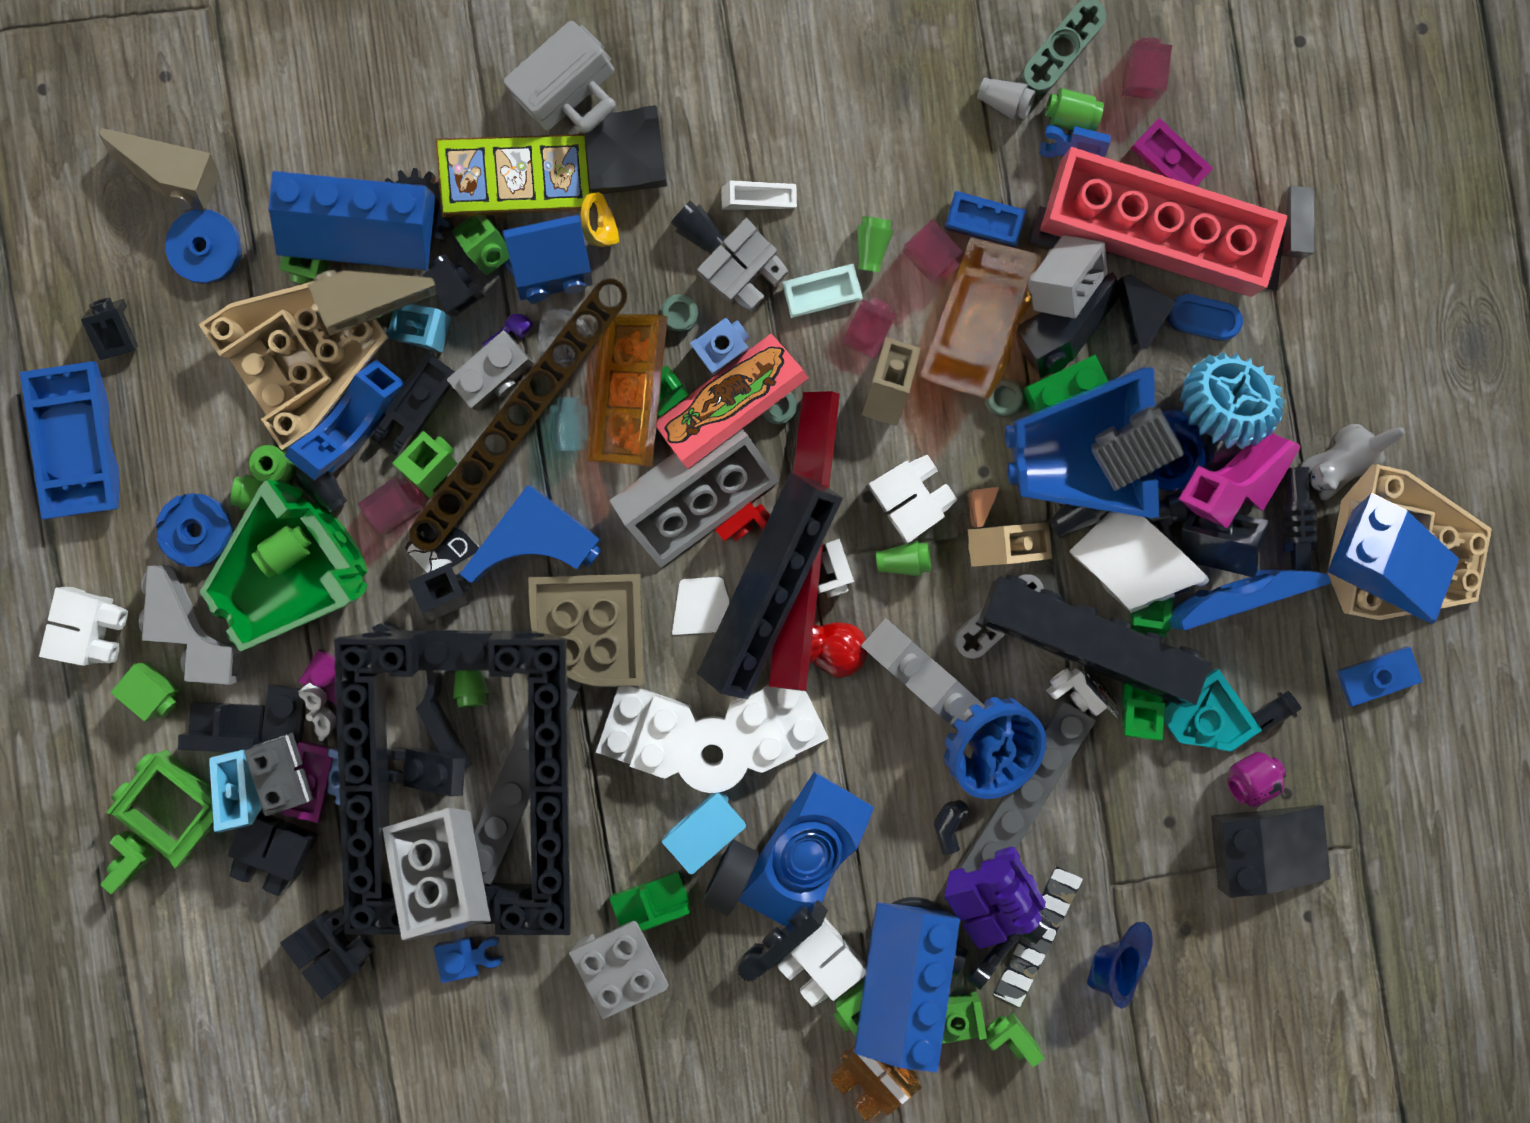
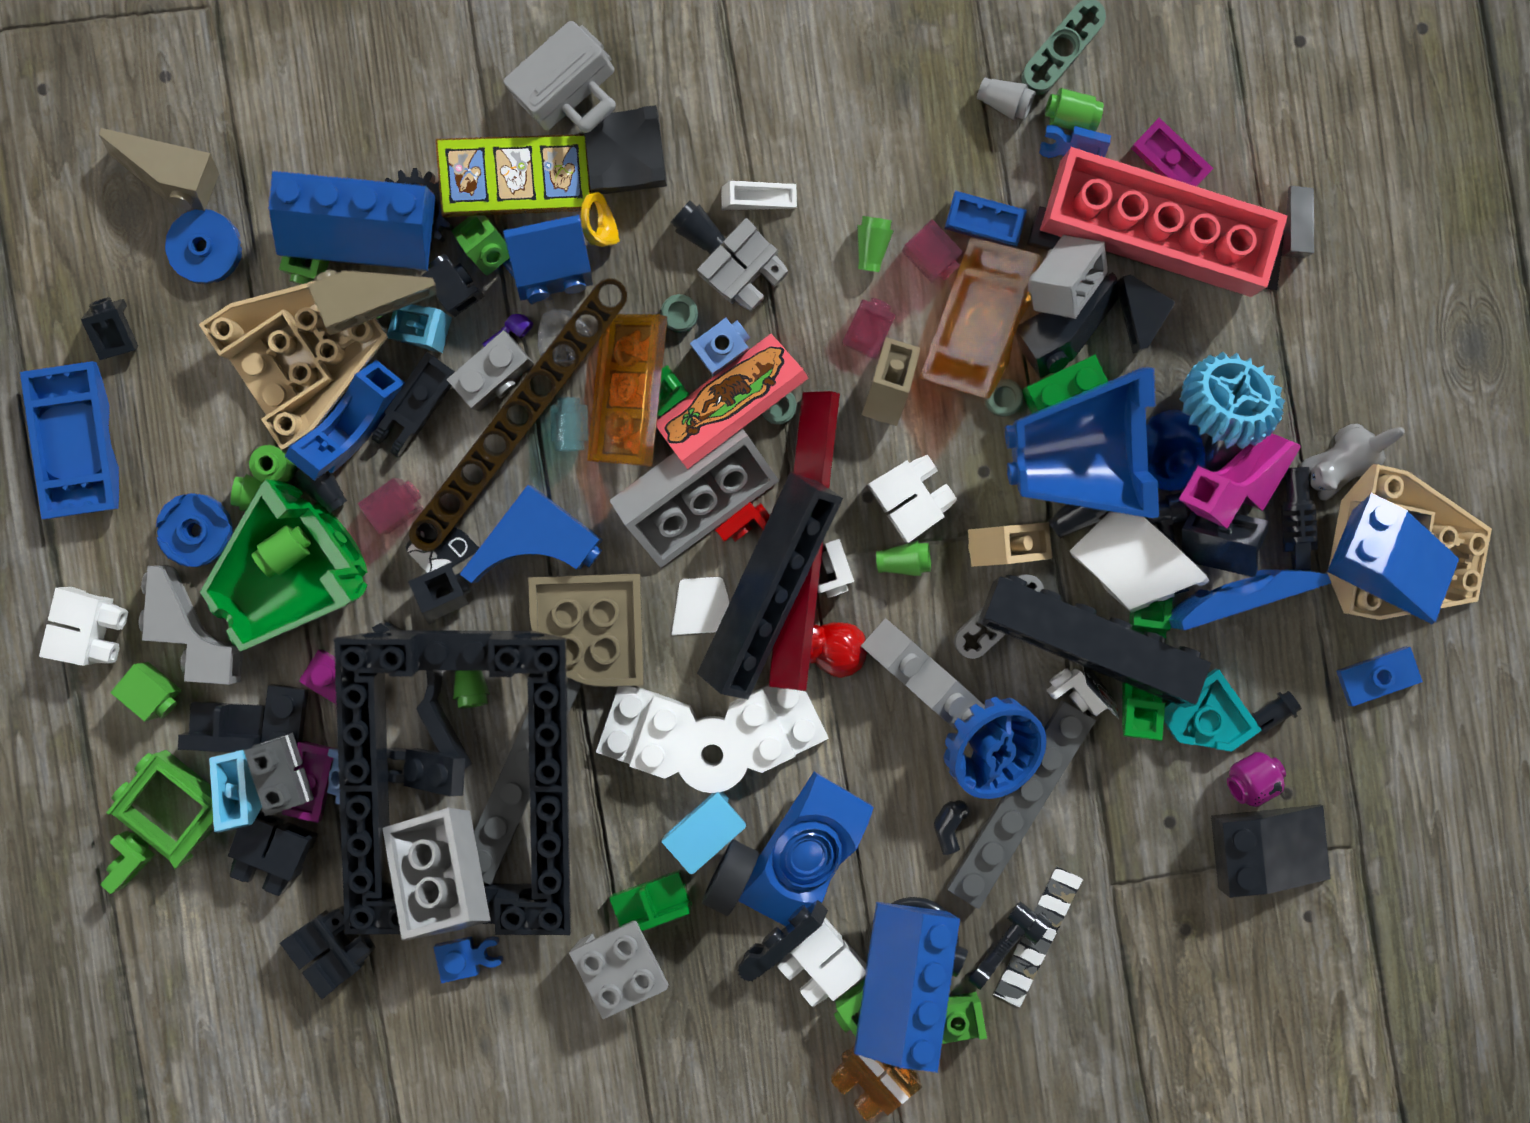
(320, 715): white piece -> none
(426, 462): bright green brick -> none
(822, 290): light aqua tile -> none
(980, 503): nougat slope -> none
(995, 899): dark purple hips -> none
(1020, 1040): bright green bracket -> none
(1121, 964): clear blue piece -> none
(1136, 447): dark grey brick -> none
(1147, 69): clear pink brick -> none
(1205, 317): blue tile -> none

